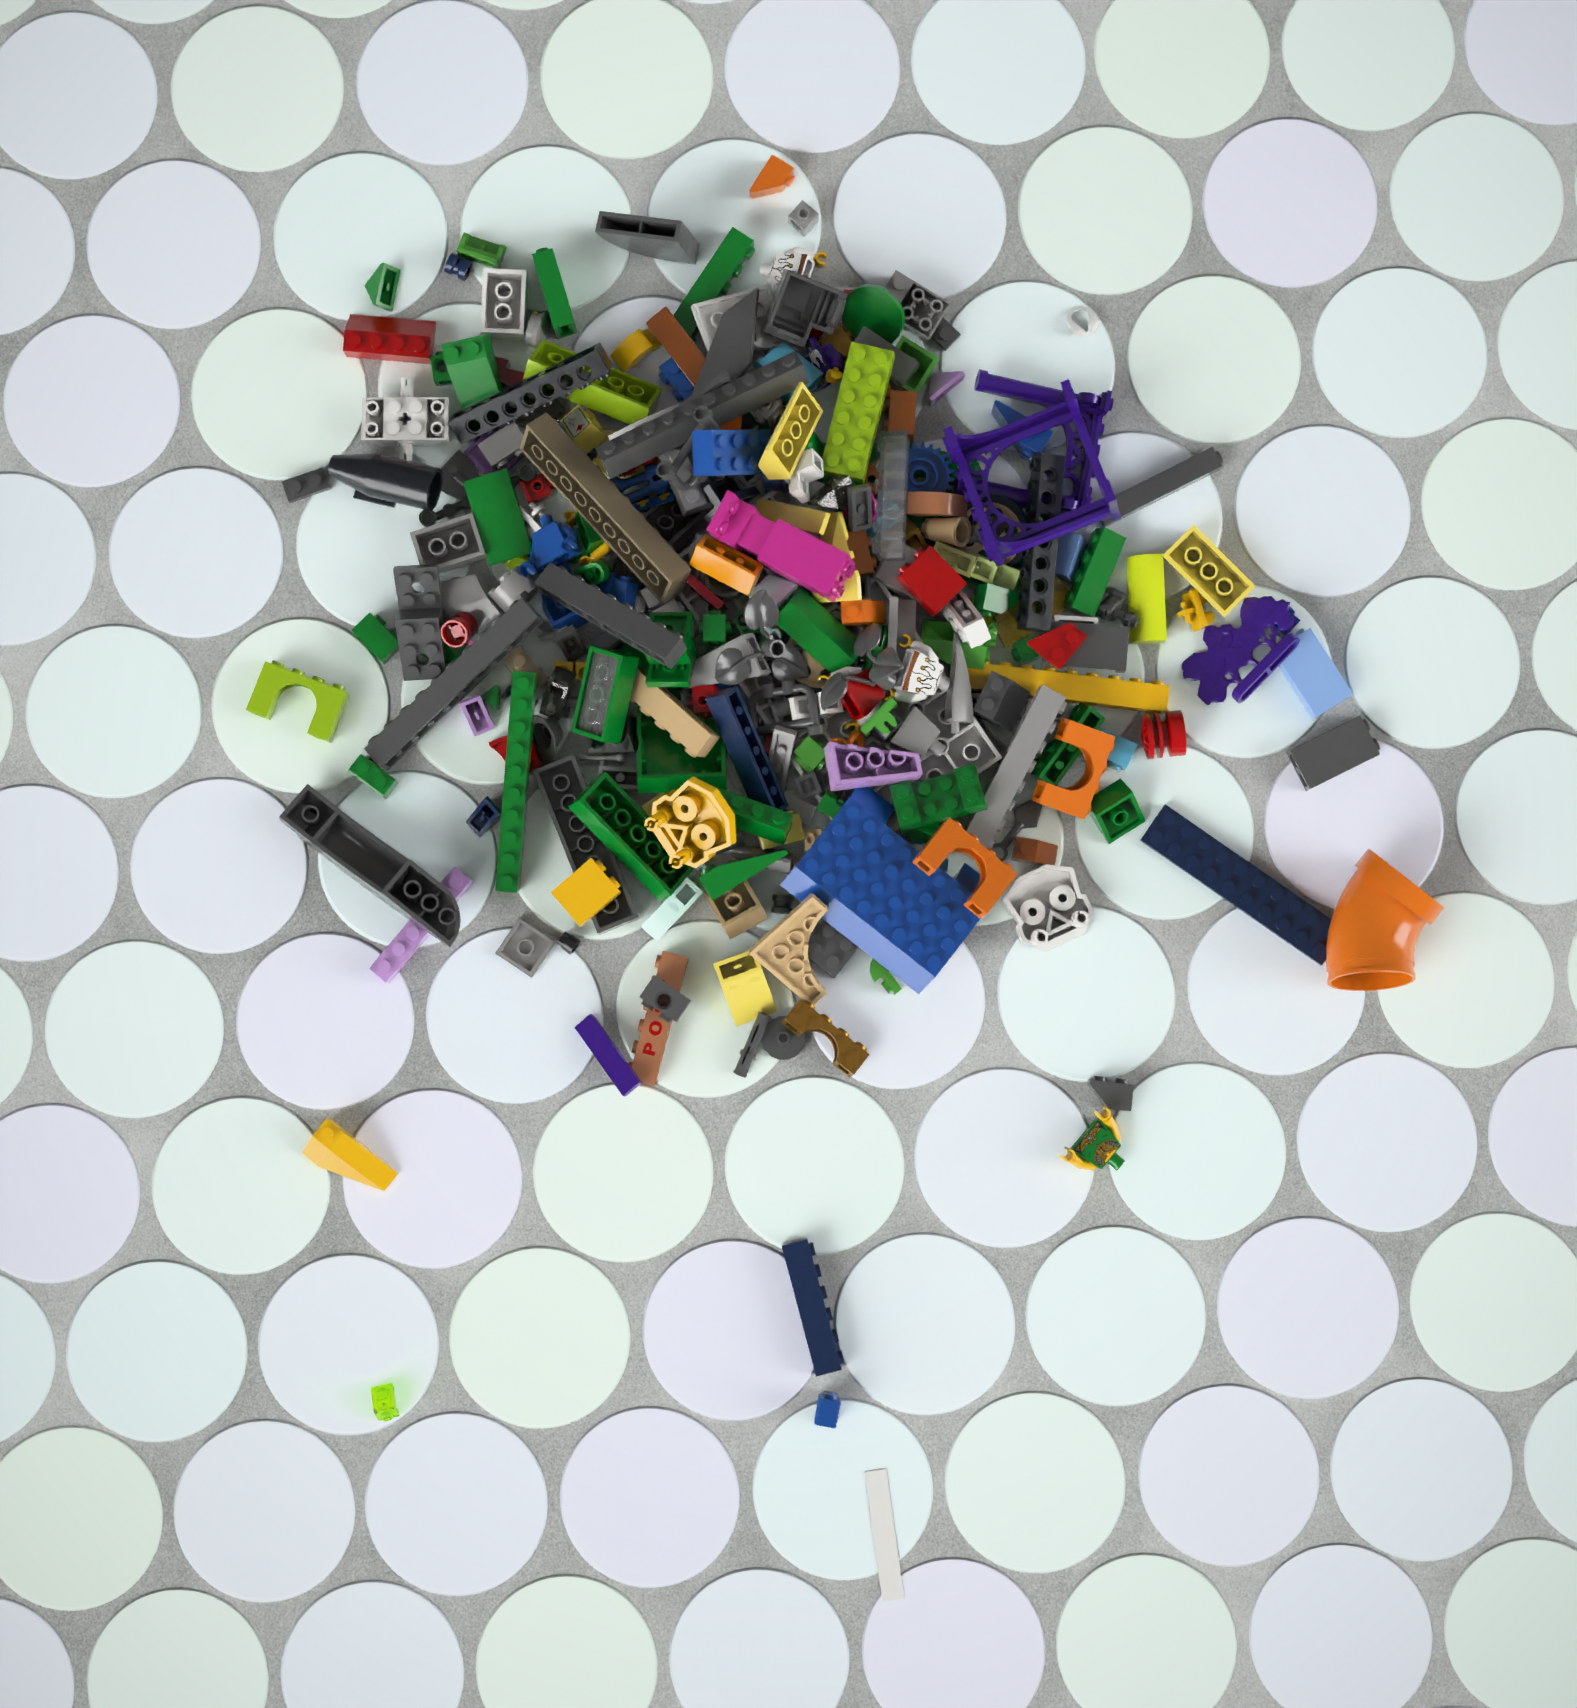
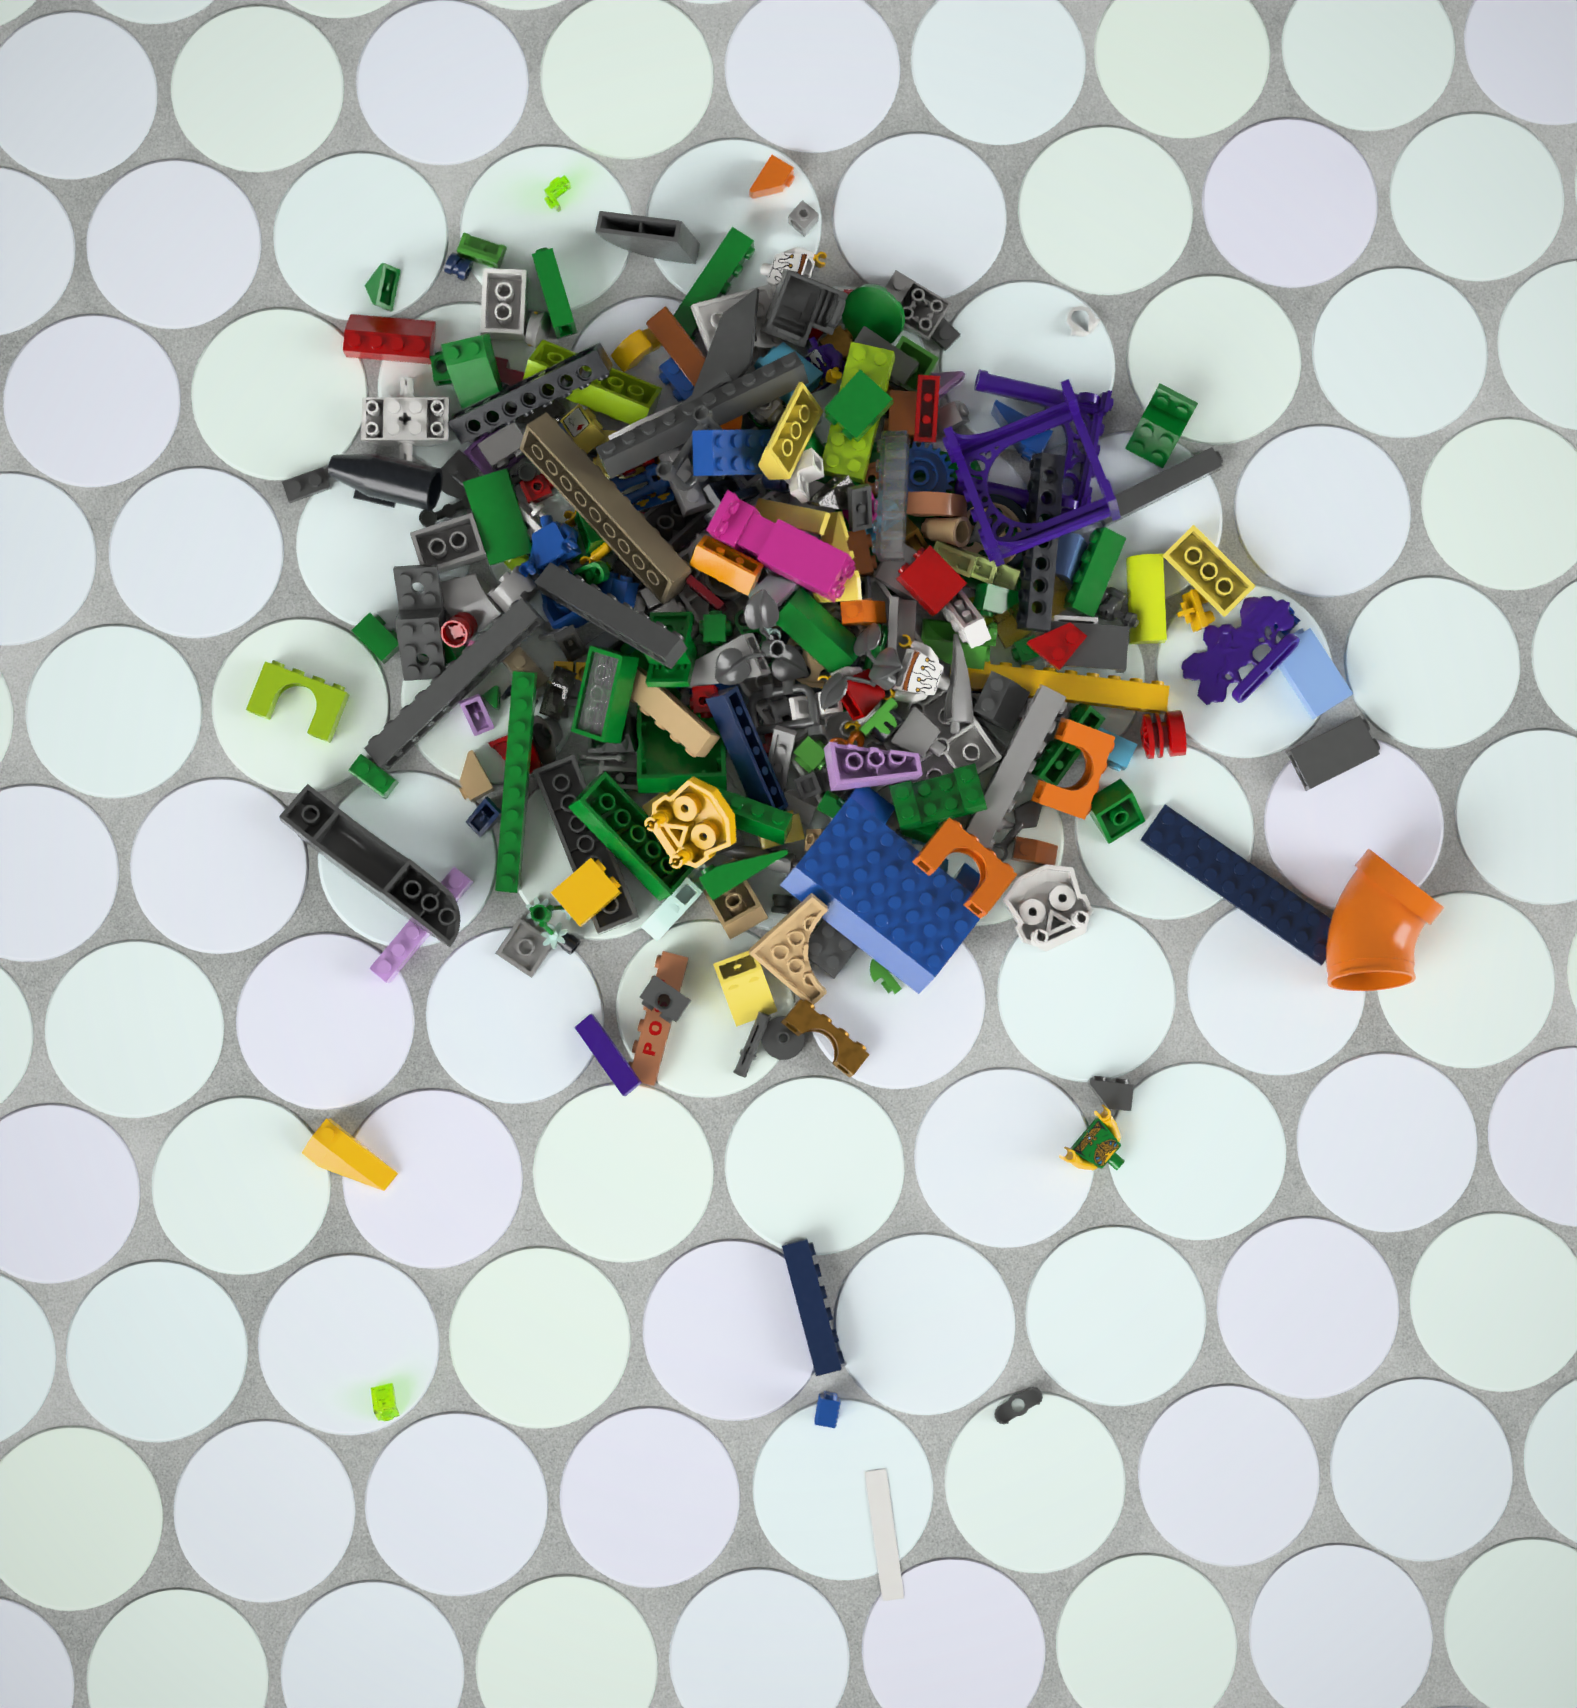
(474, 779): none -> tan slope
(542, 915): none -> plant
(557, 187): none -> clear neon green bracket
(858, 406): none -> green brick
(926, 408): none -> red brick
(952, 414): none -> light grey brick
(1005, 1413): none -> dark grey piece
(1161, 425): none -> green bracket

